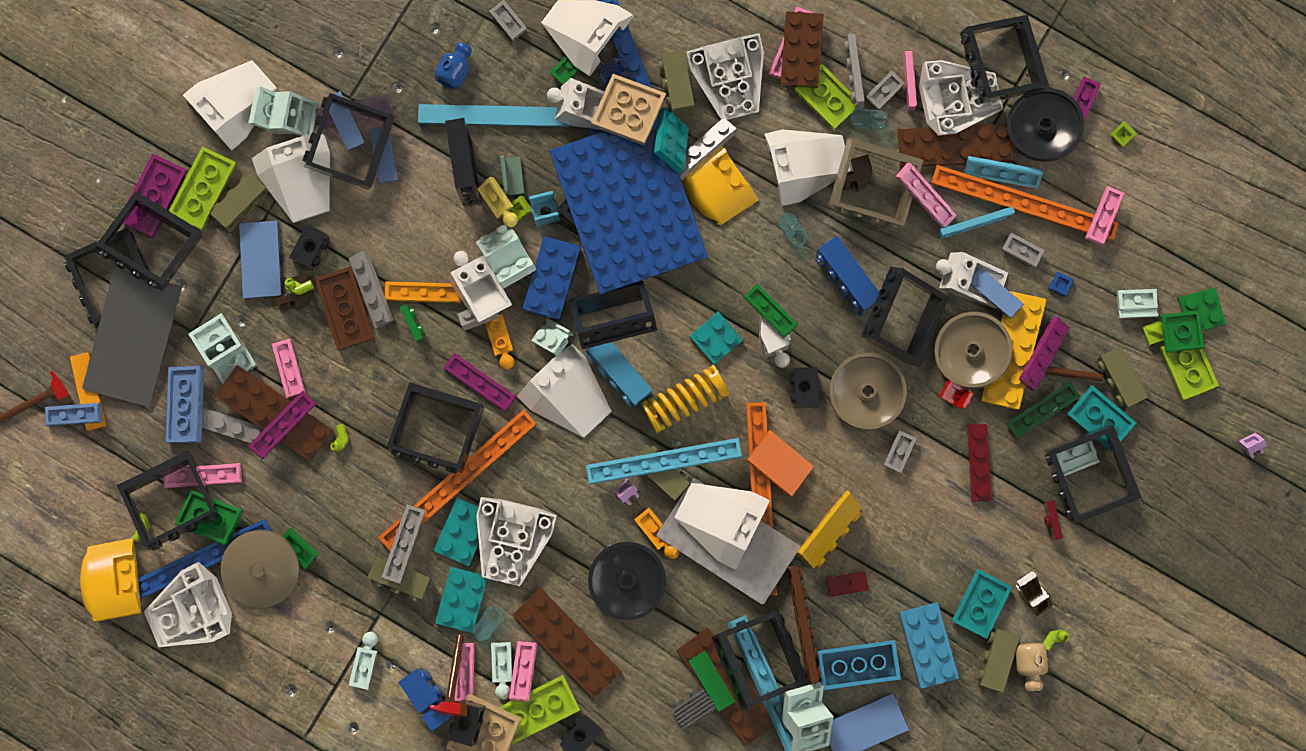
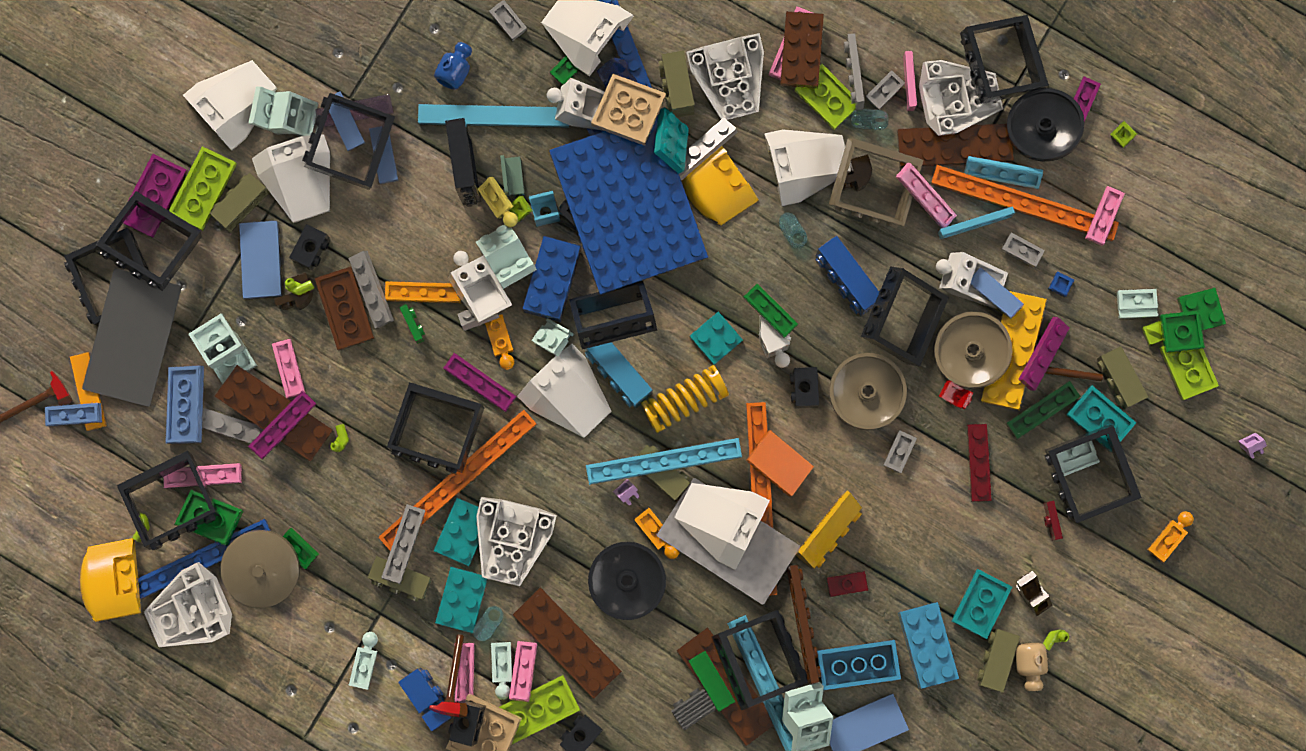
(1171, 536): none -> light orange plate

